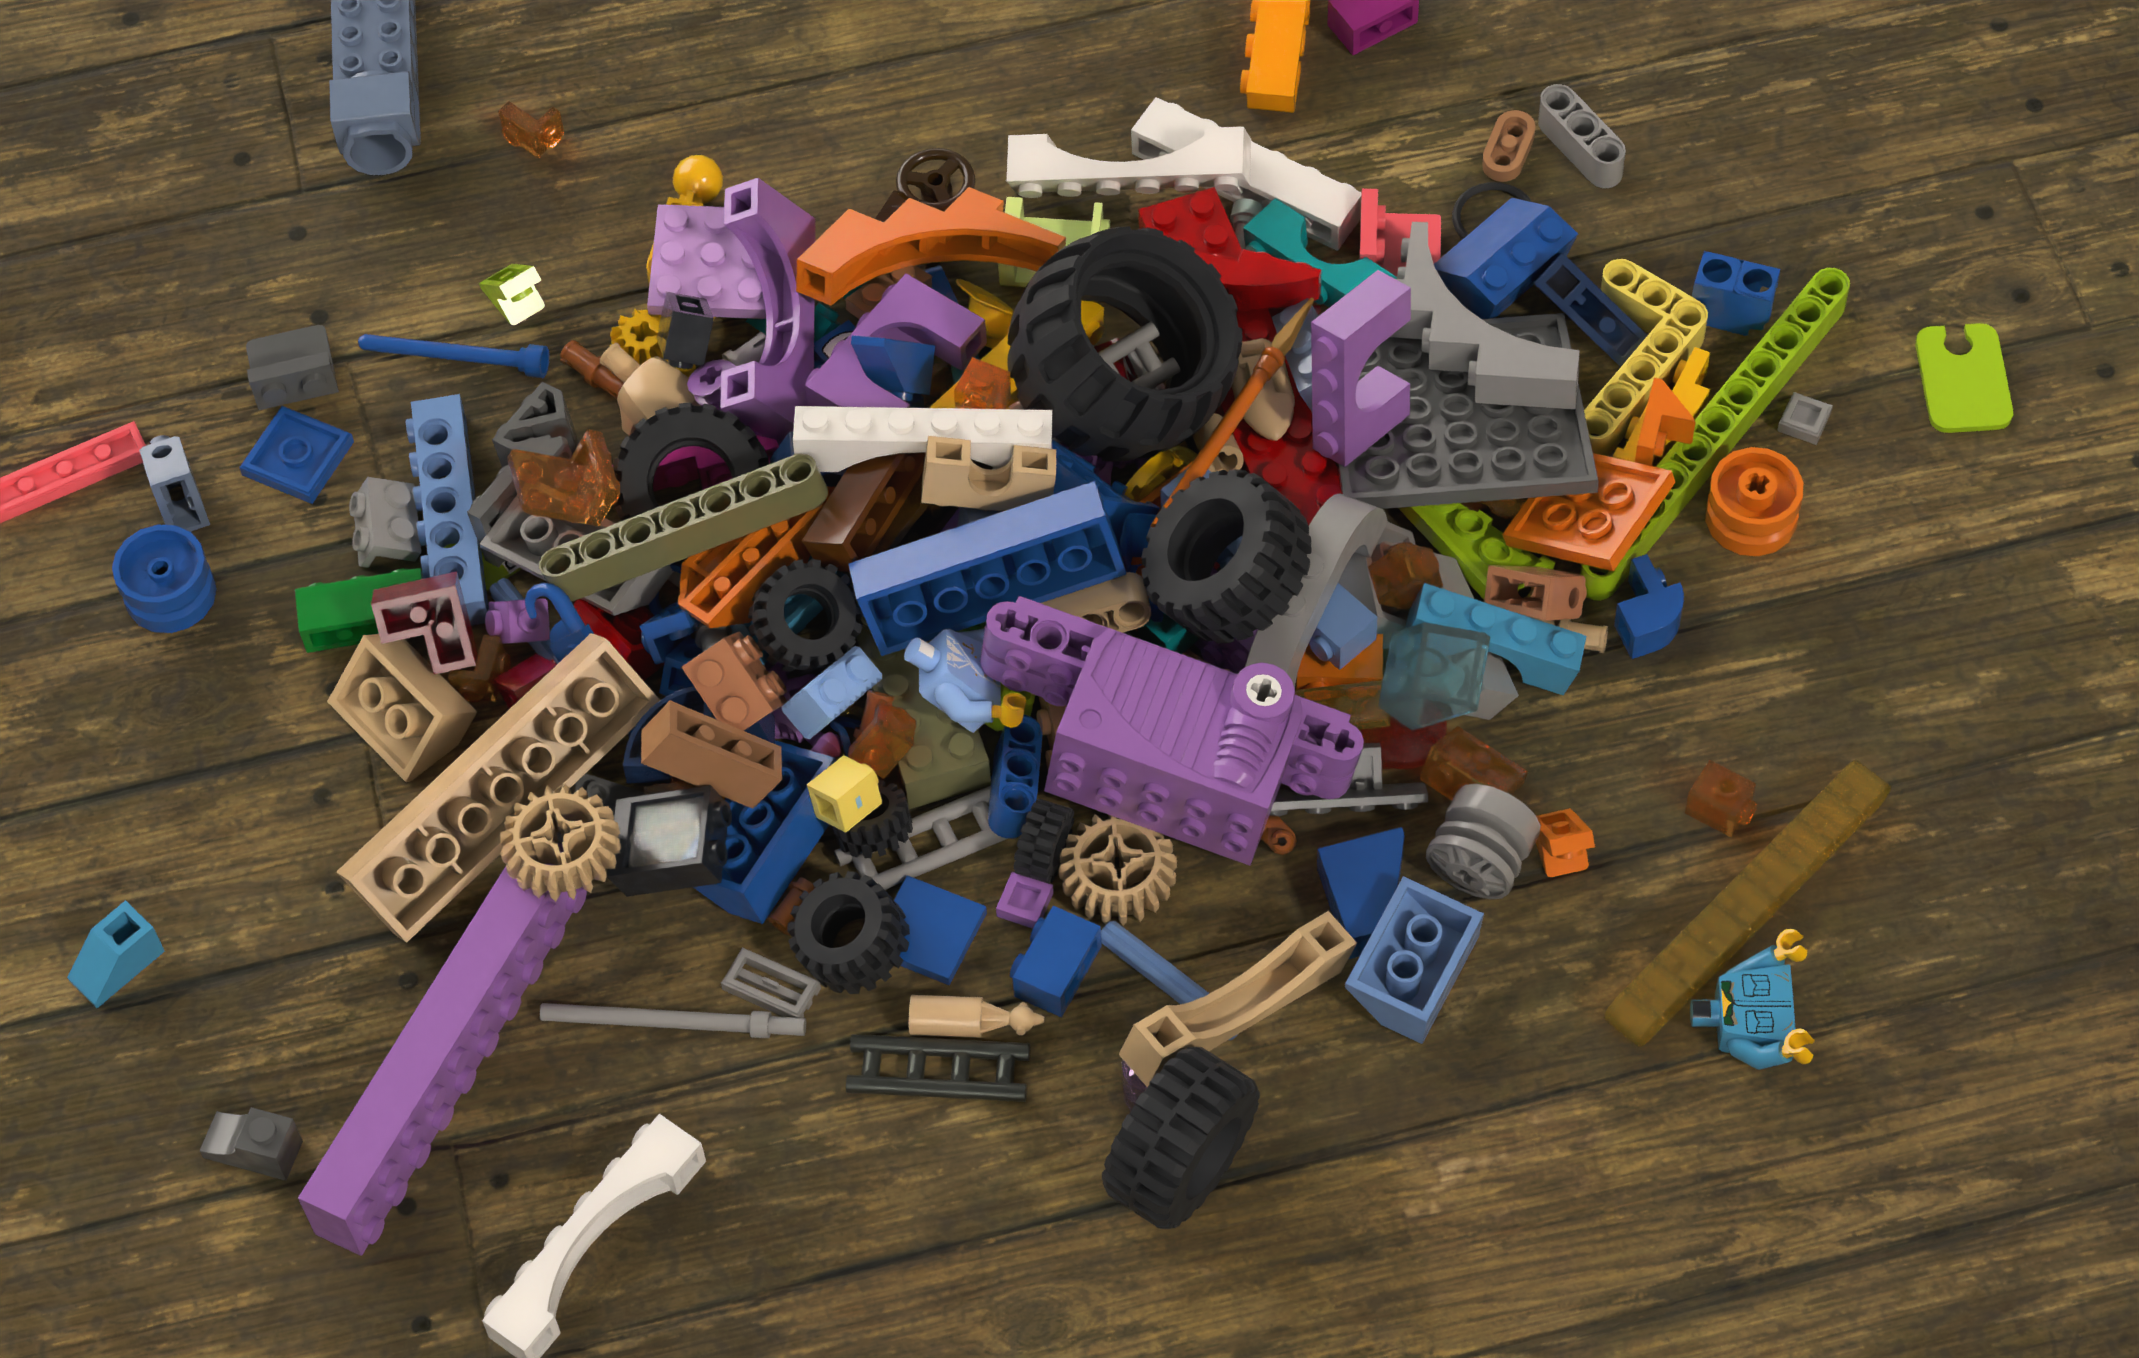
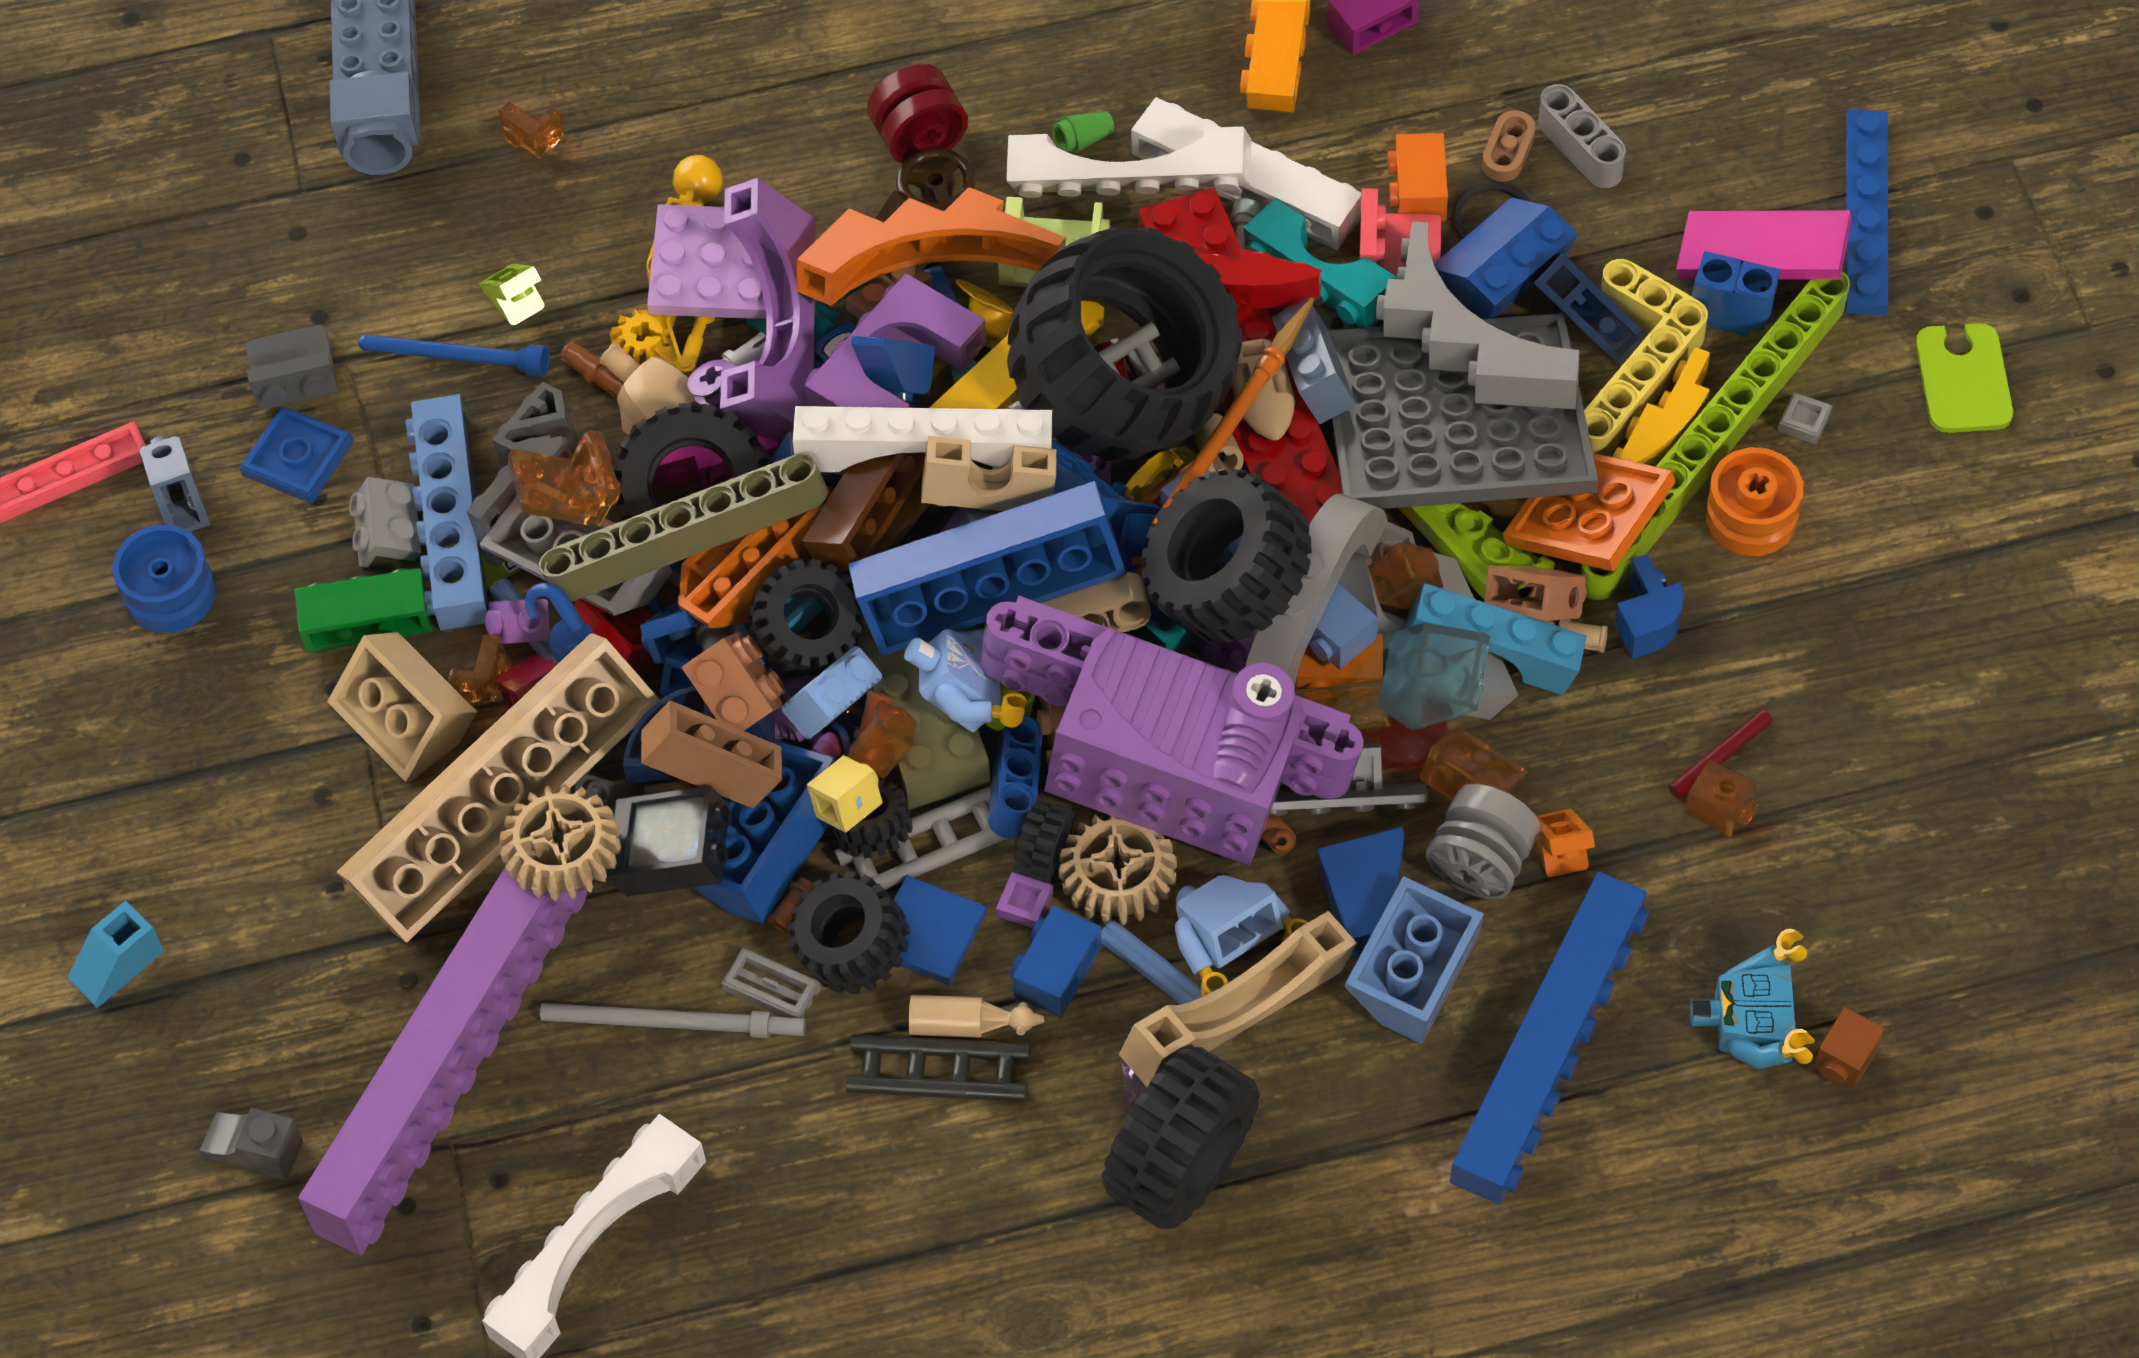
(429, 609): brick -> none
(684, 330): black brick -> none
(916, 111): none -> dark red wheel
(983, 387): clear orange brick -> none
(1082, 130): none -> bright green cone
(1225, 922): none -> light blue torso
(1346, 411): medium lavender arch -> none
(1419, 174): none -> orange brick
(1548, 1039): none -> blue brick
(1663, 420): orange slope -> none
(1722, 751): none -> dark red bar
(1747, 903): clear yellow beam -> none
(1793, 241): none -> dark pink tile
(1848, 1048): none -> dark orange brick
(1868, 204): none -> blue plate

